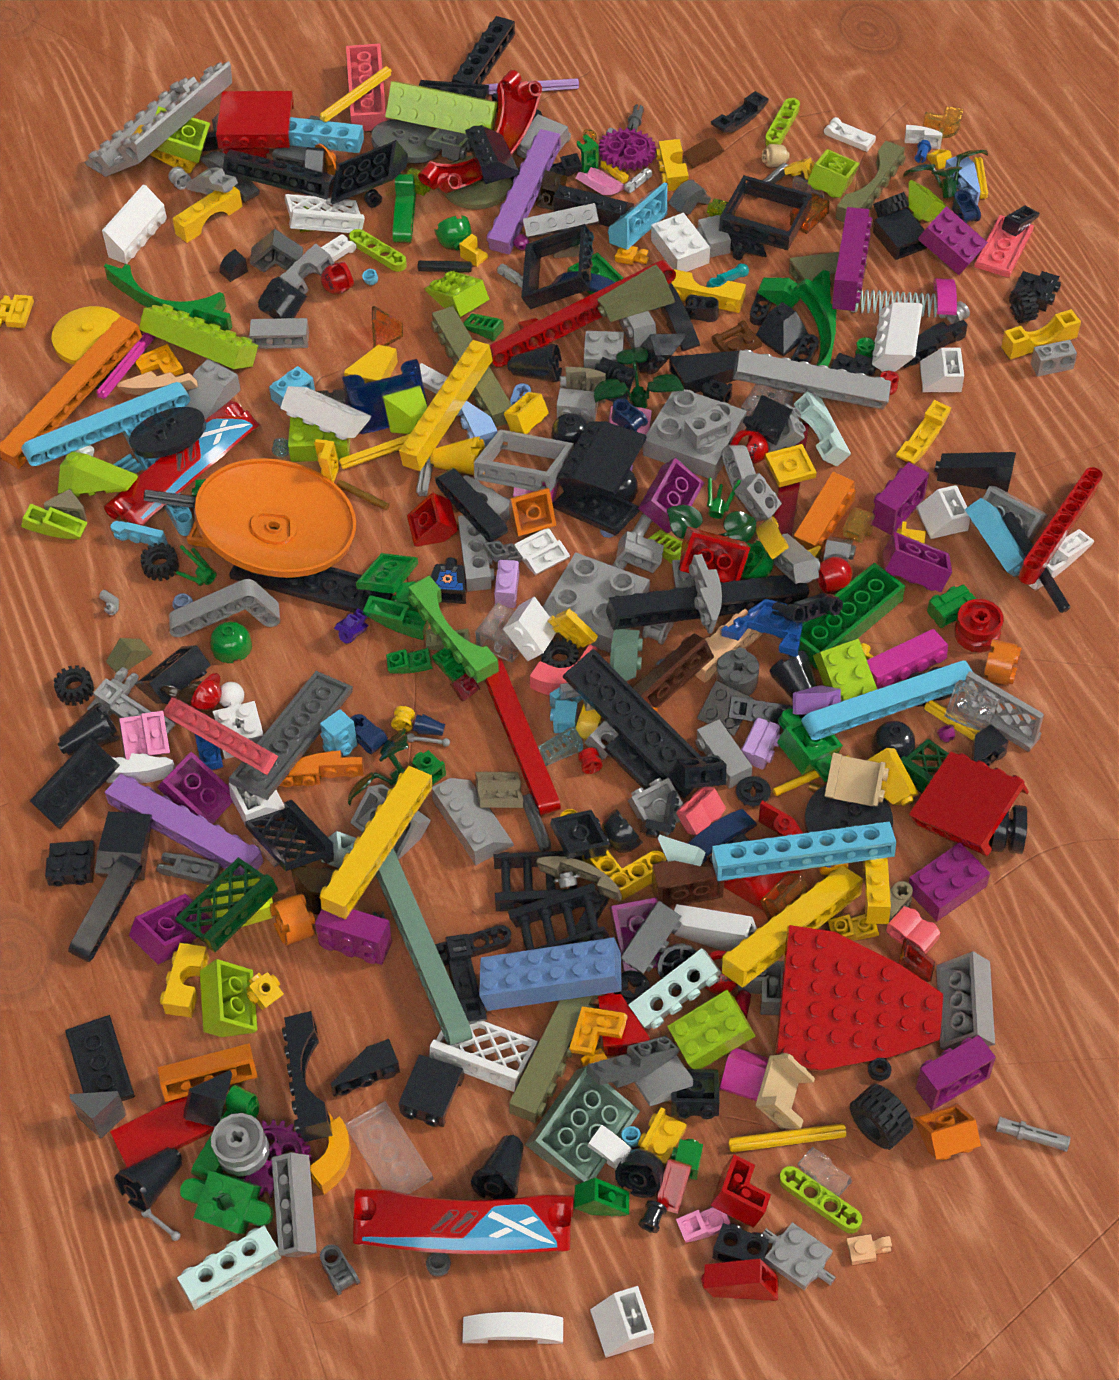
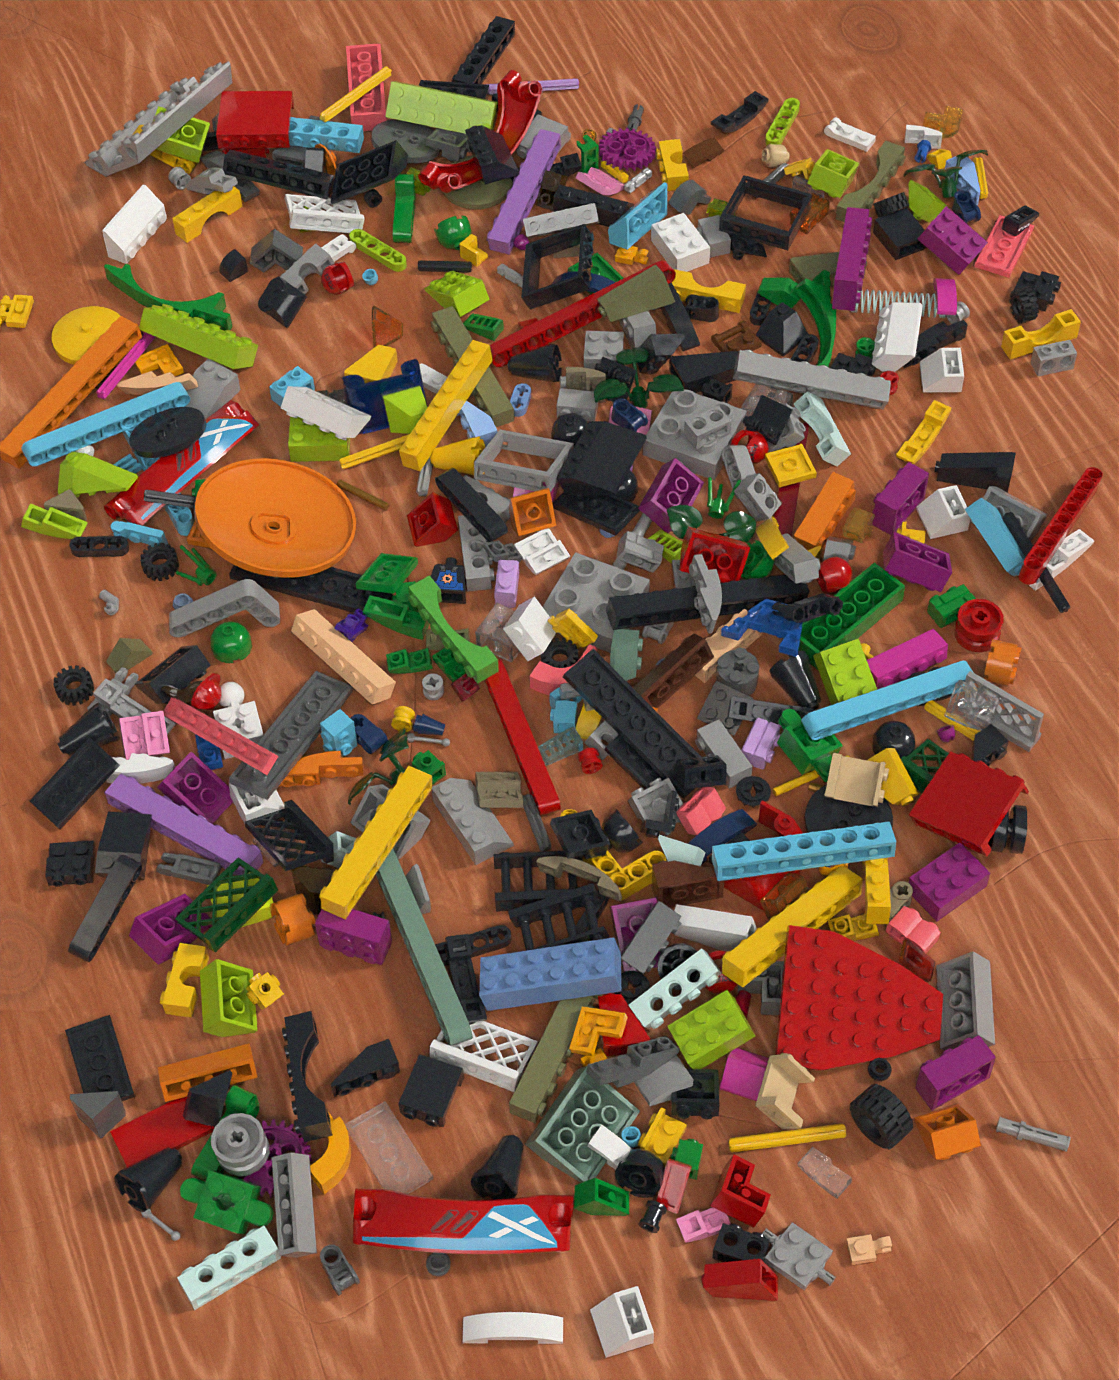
(113, 551): none -> black beam
(280, 333): light grey brick -> none
(280, 447): clear light blue bush -> none
(327, 458): yellow bracket -> none
(343, 656): none -> light nougat brick
(419, 889): none -> light grey slope
(429, 690): none -> light grey wheel
(526, 413): yellow brick -> none
(567, 879): light grey plate -> none
(740, 270): teal piece -> none
(815, 699): medium lavender slope -> none
(823, 1196): lime beam -> none

